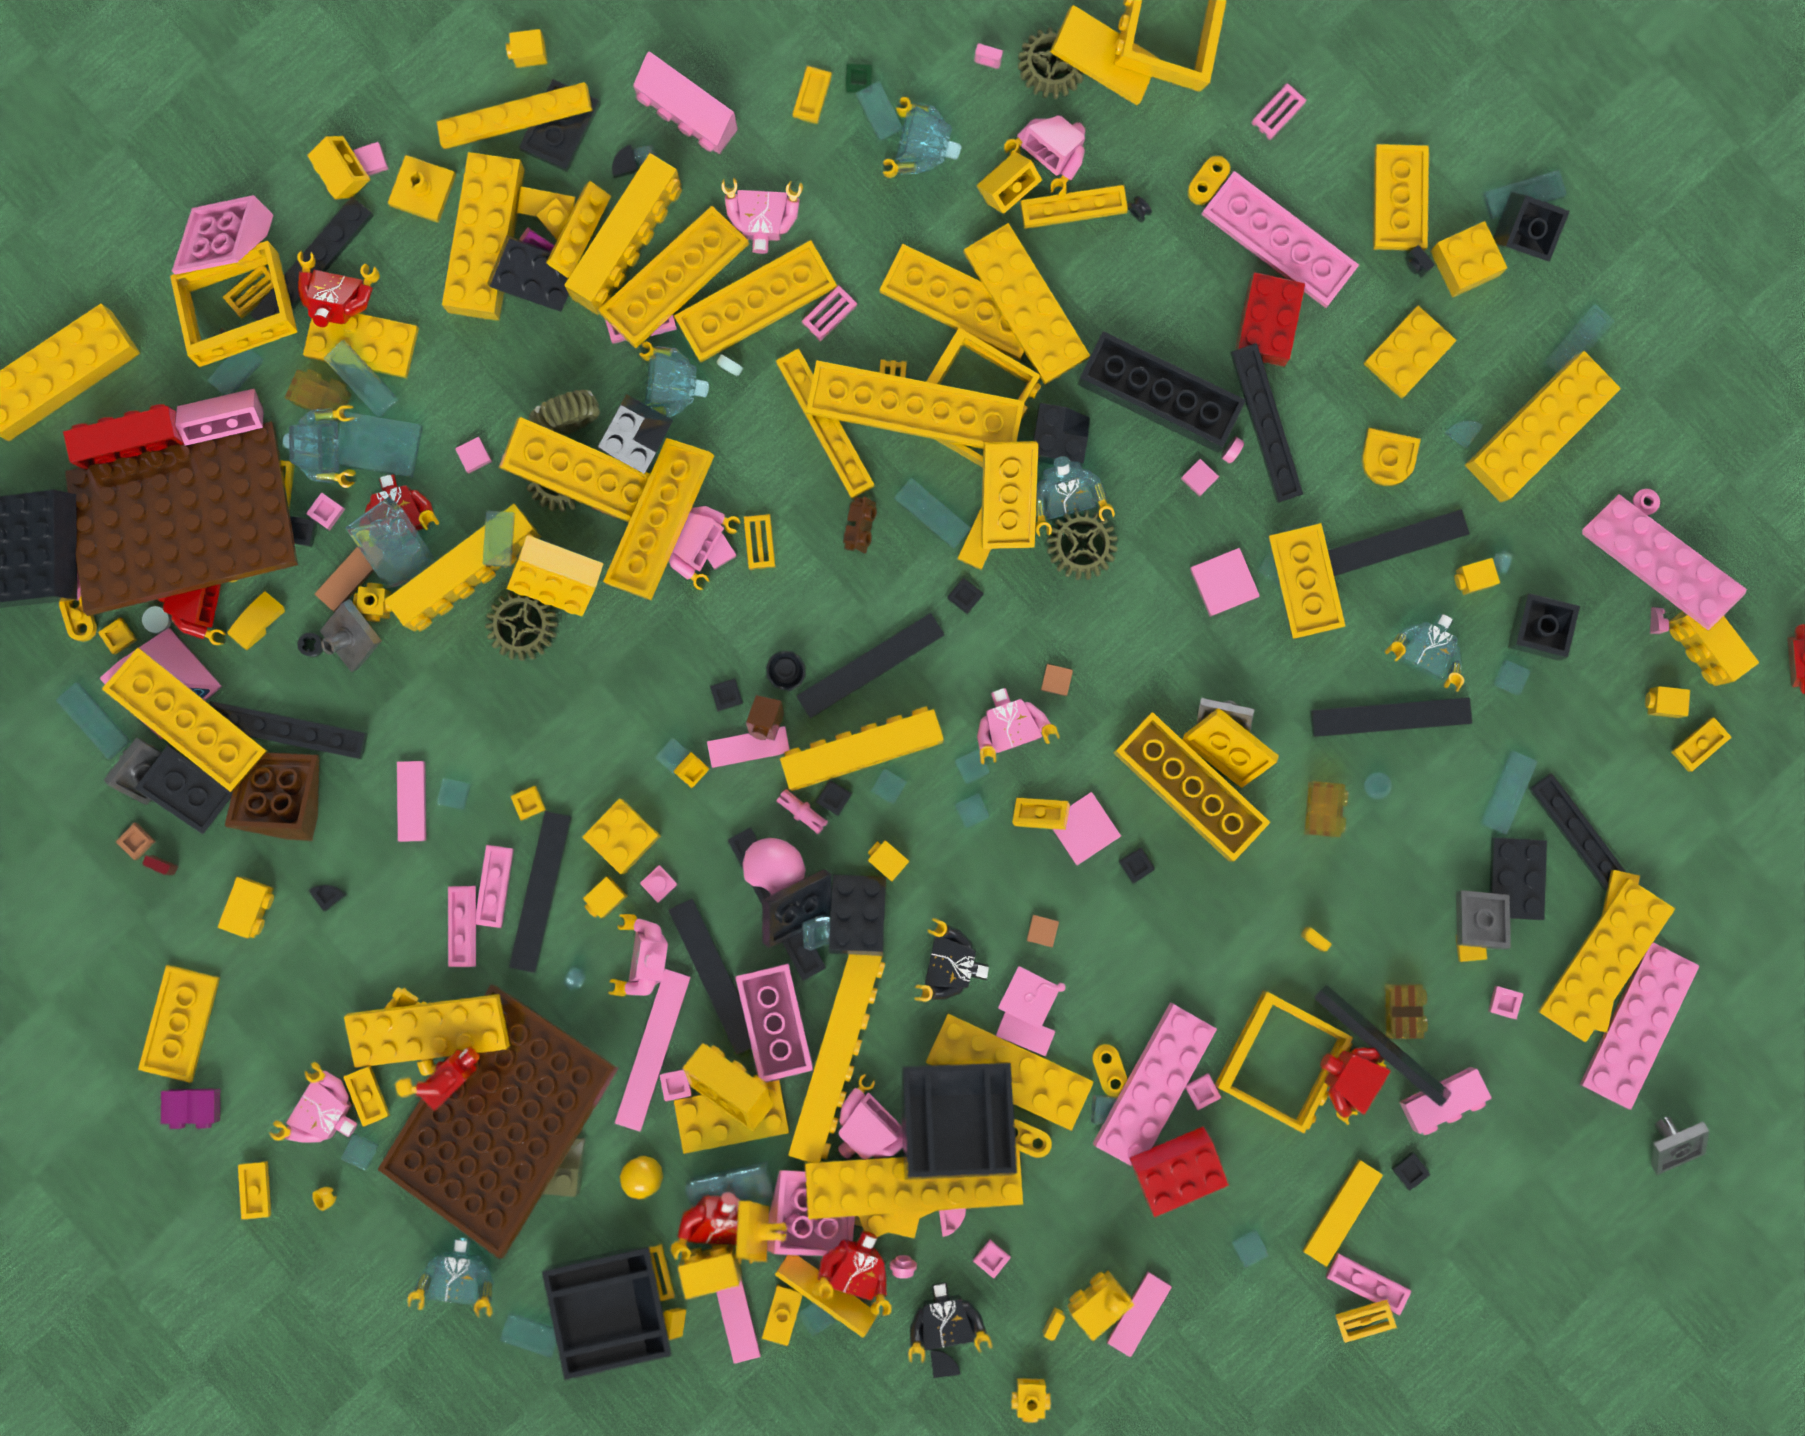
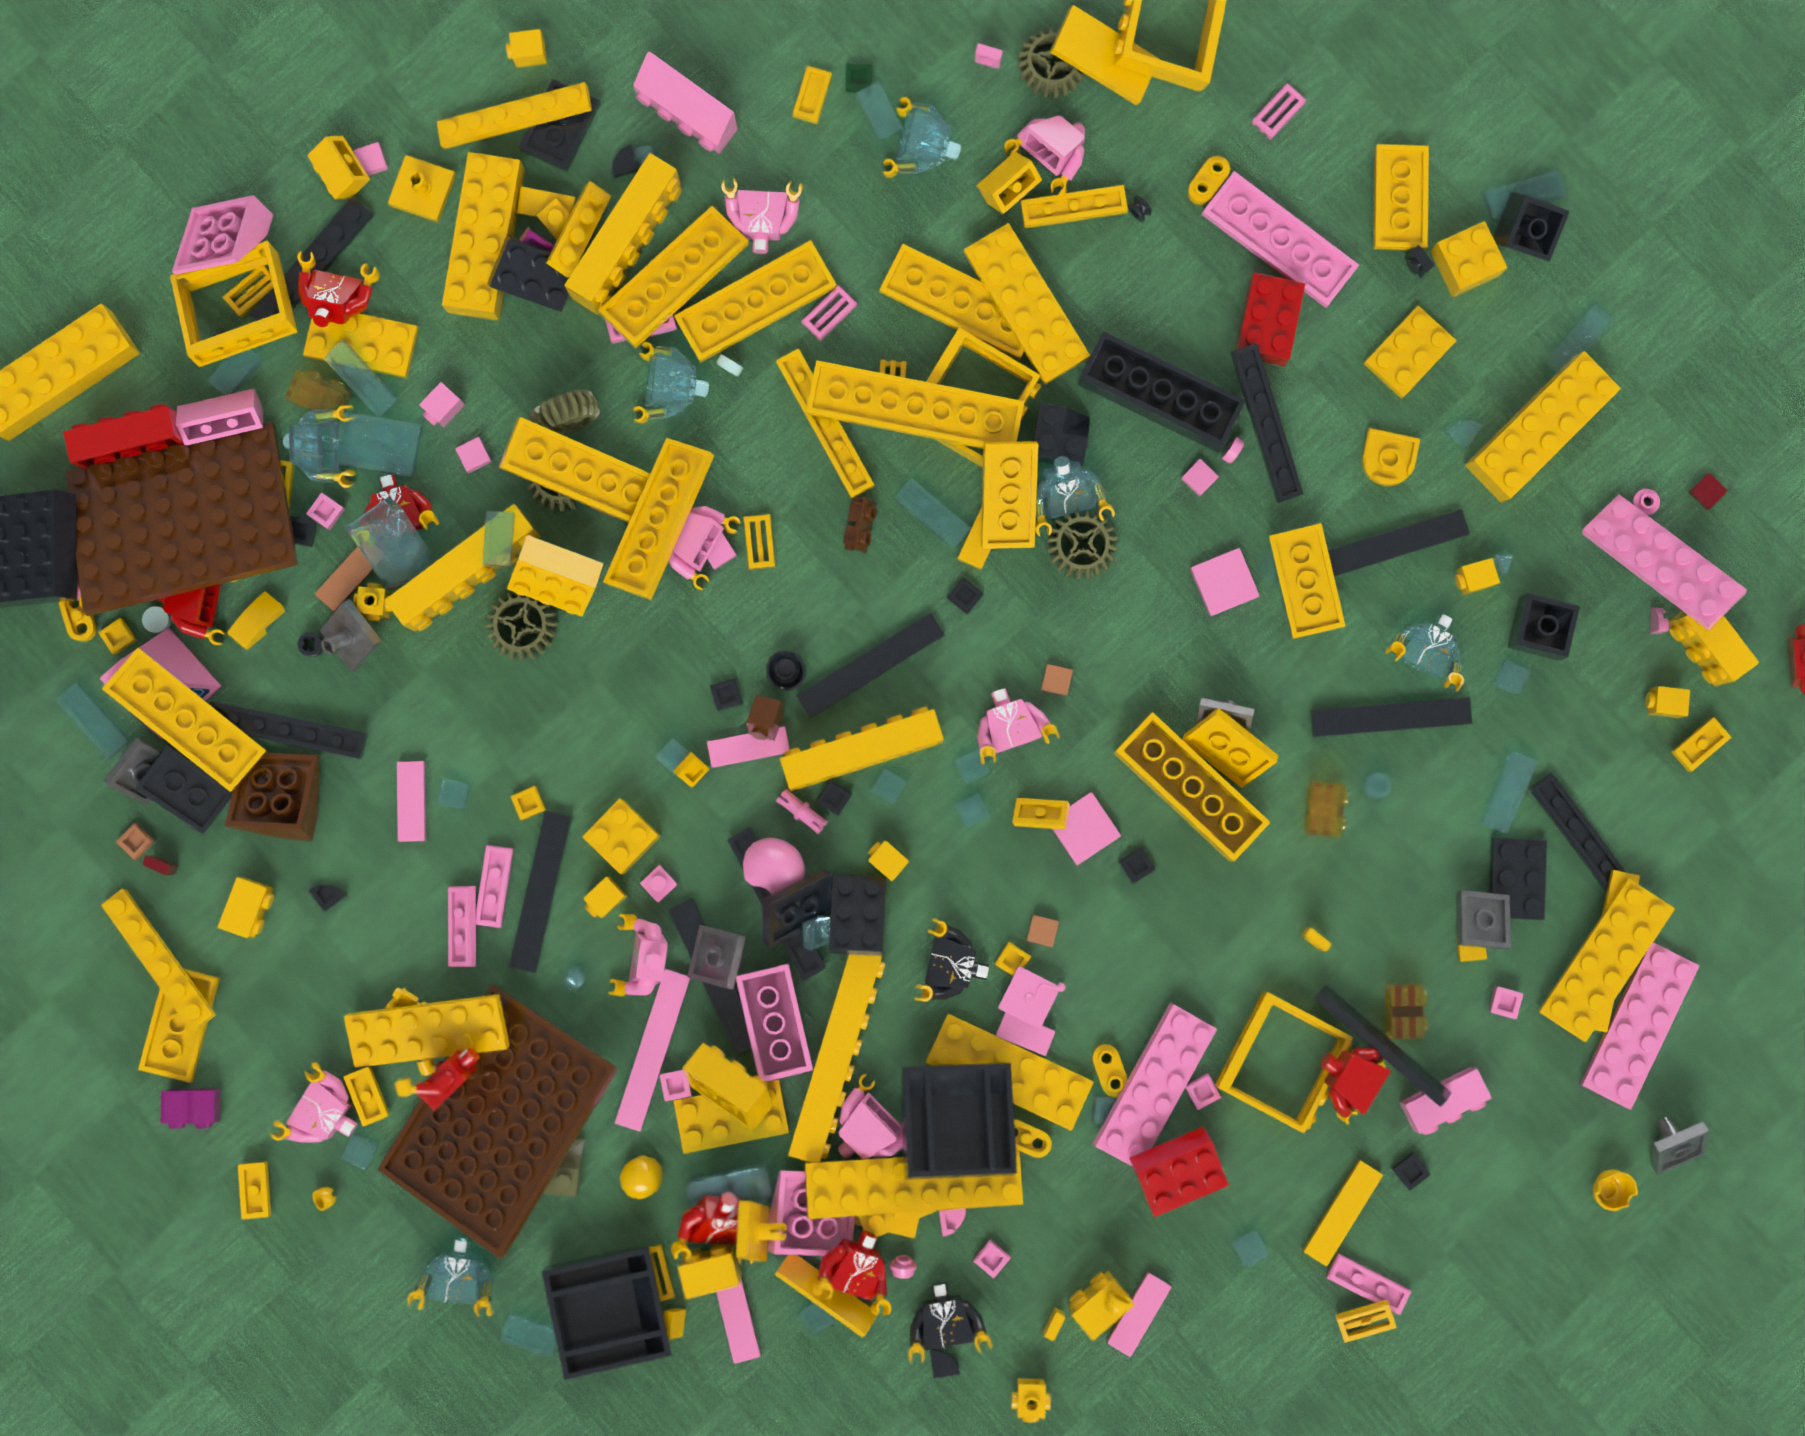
(158, 960): none -> yellow plate
(441, 405): none -> bright pink brick
(635, 434): slope -> none
(716, 957): none -> flat silver tile
(782, 1315): yellow plate -> none
(1011, 958): none -> yellow tile
(1614, 1189): none -> yellow hair
(1708, 491): none -> dark red tile

